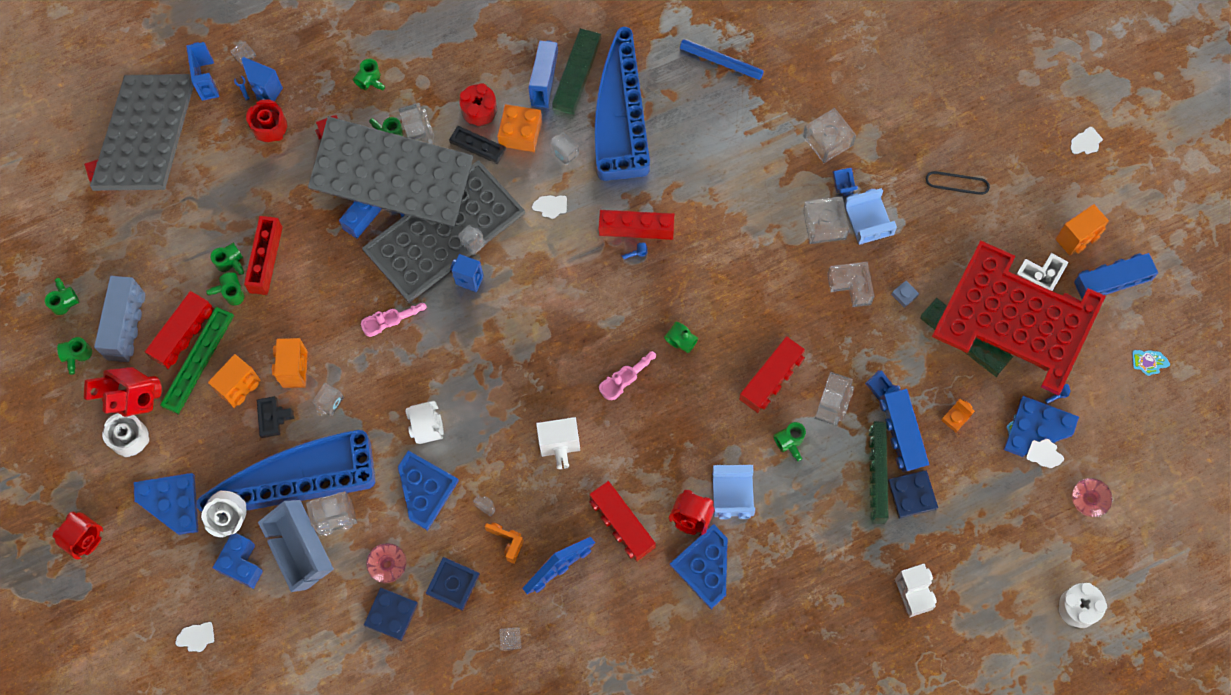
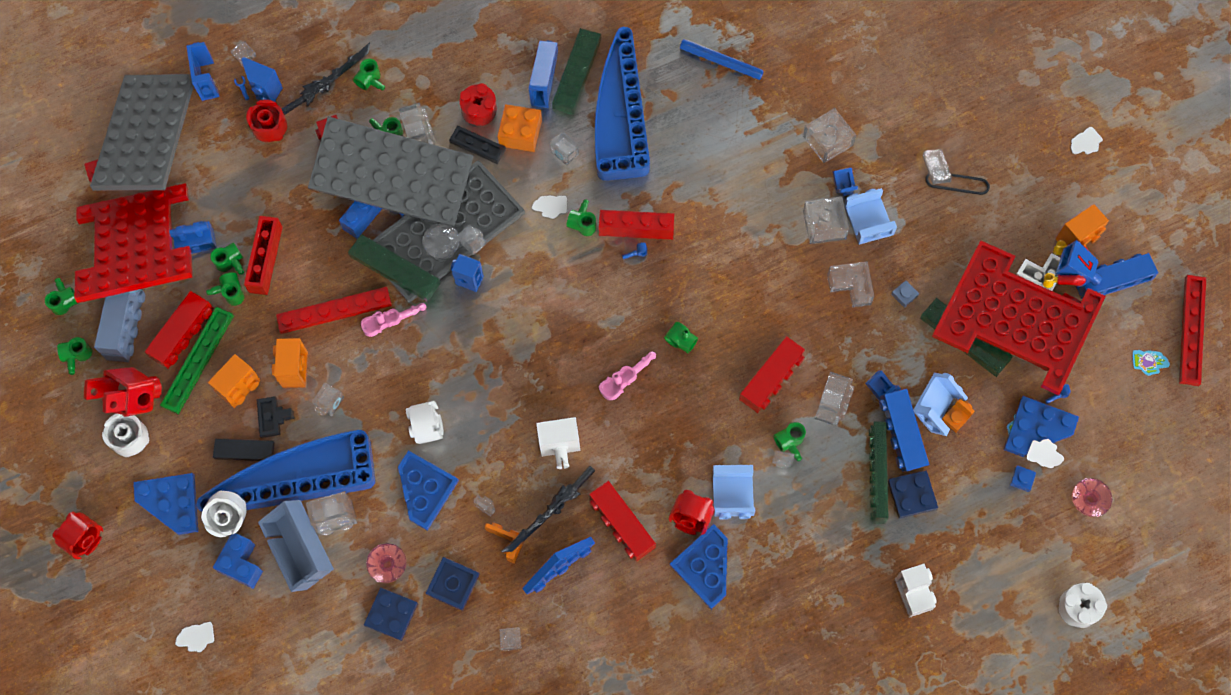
(132, 244): none -> red piece
(198, 236): none -> blue brick
(243, 449): none -> black tile
(324, 84): none -> black sword
(333, 310): none -> red plate
(394, 267): none -> clear green piece
(441, 241): none -> clear dish
(558, 500): none -> black sword
(577, 218): none -> green piece
(783, 459): none -> clear plate
(936, 401): none -> light blue panel
(937, 166): none -> clear plate
(1023, 478): none -> blue plate
(1075, 266): none -> blue torso
(1192, 330): none -> red plate

